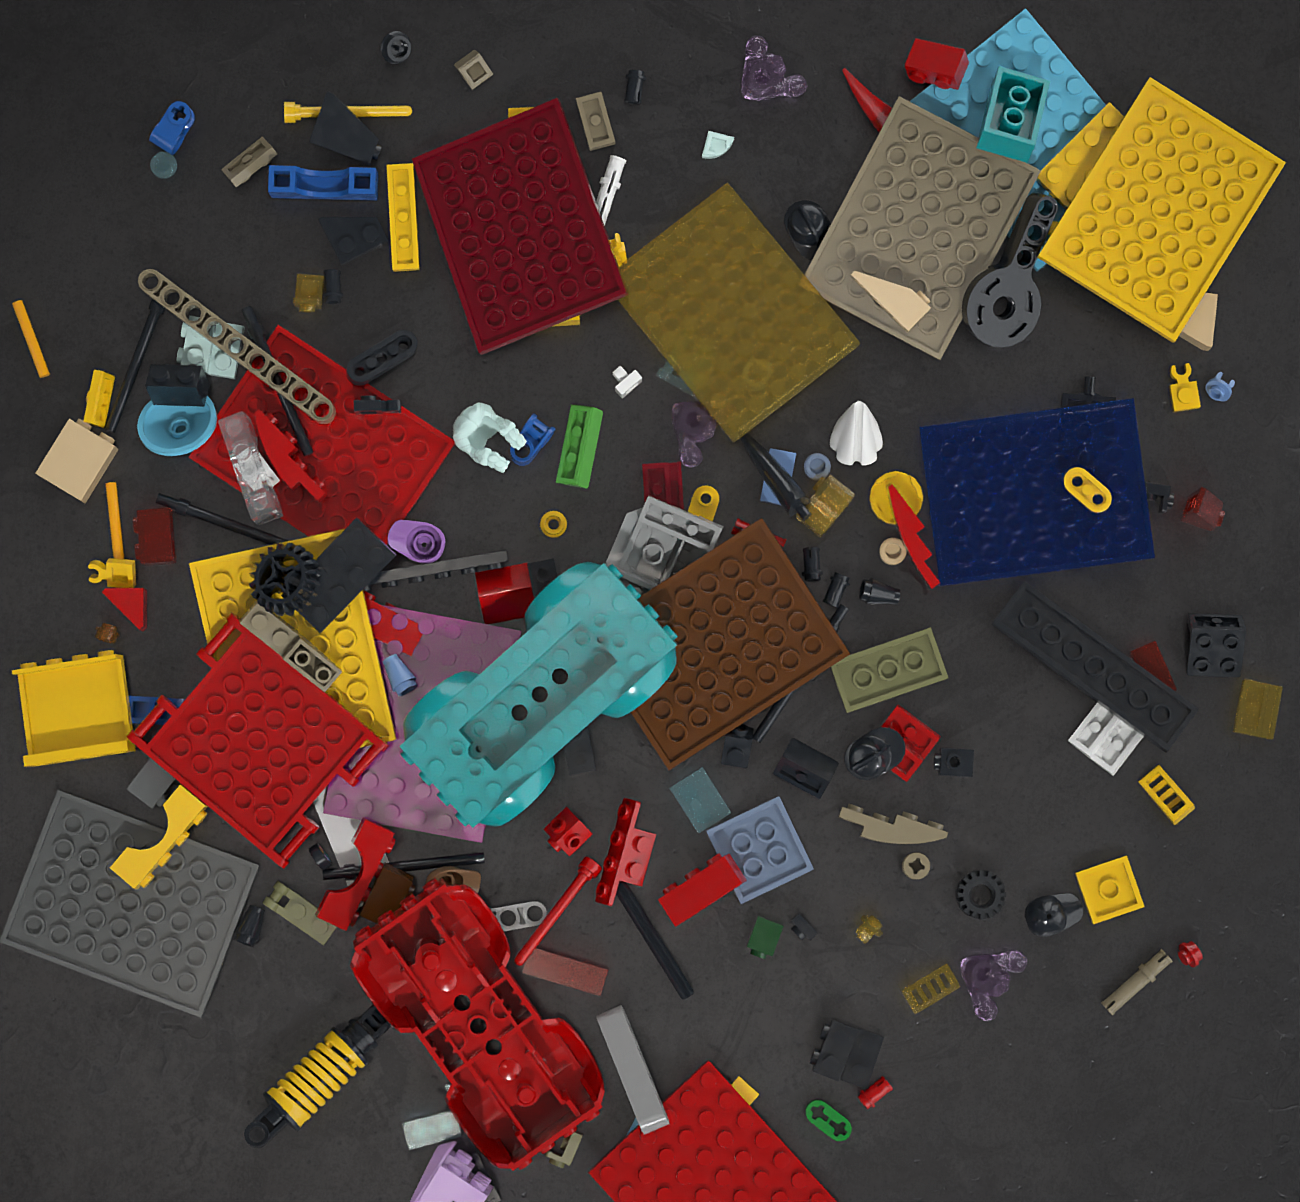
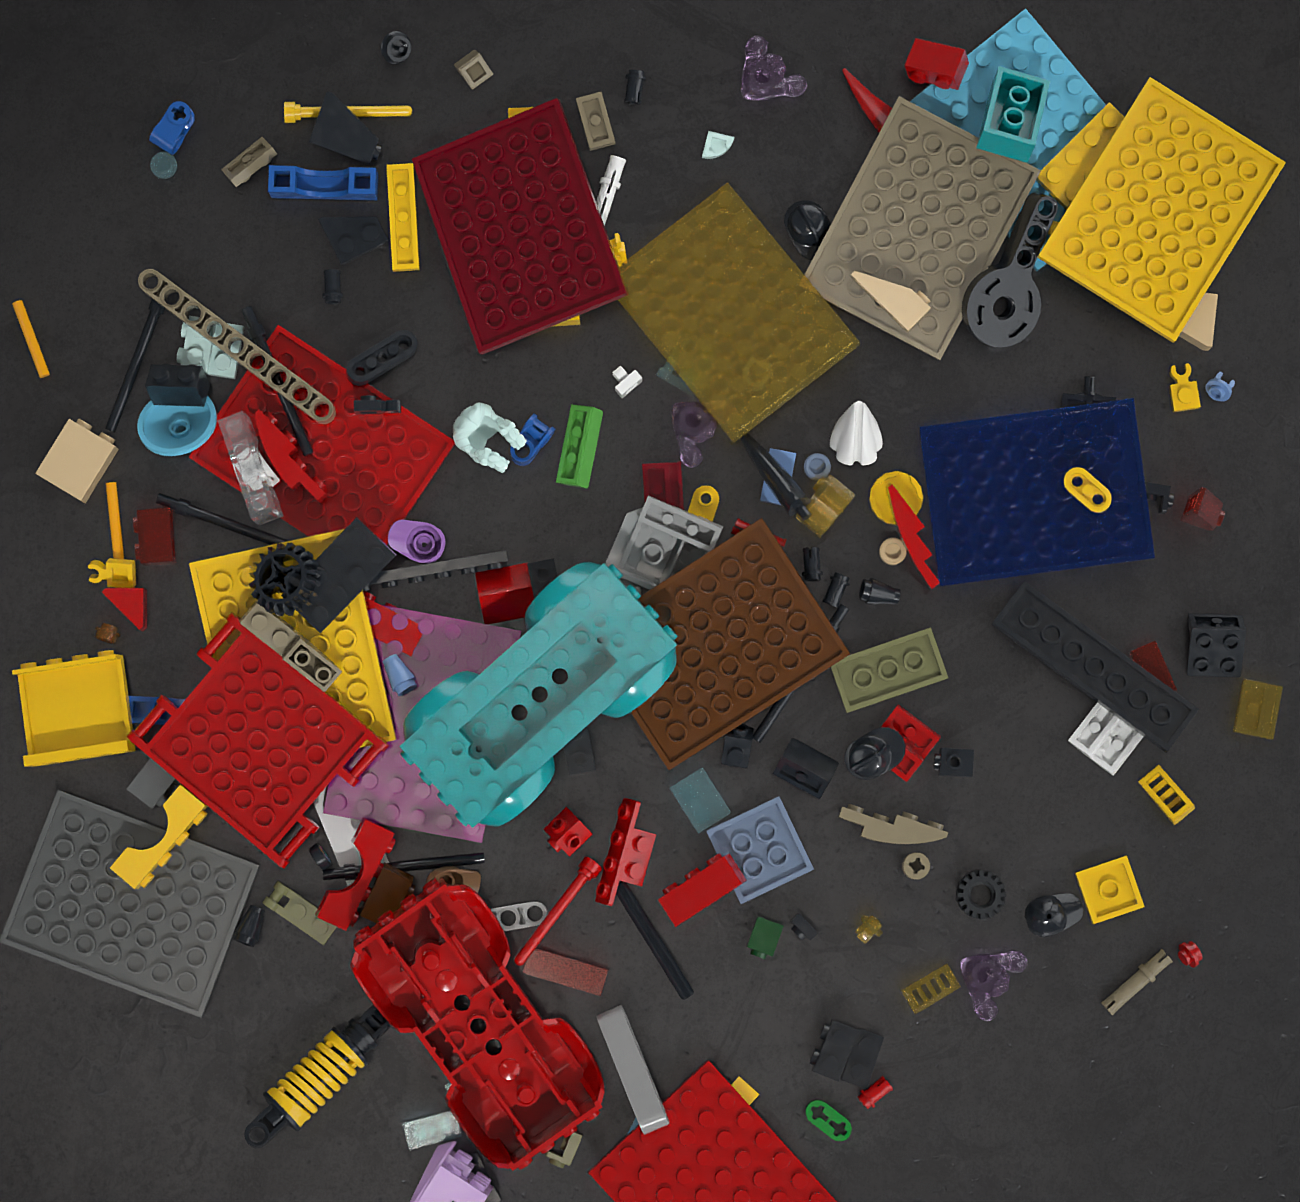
(99, 398): yellow plate -> none
(309, 292): clear yellow bracket -> none
(553, 515): yellow plate -> none

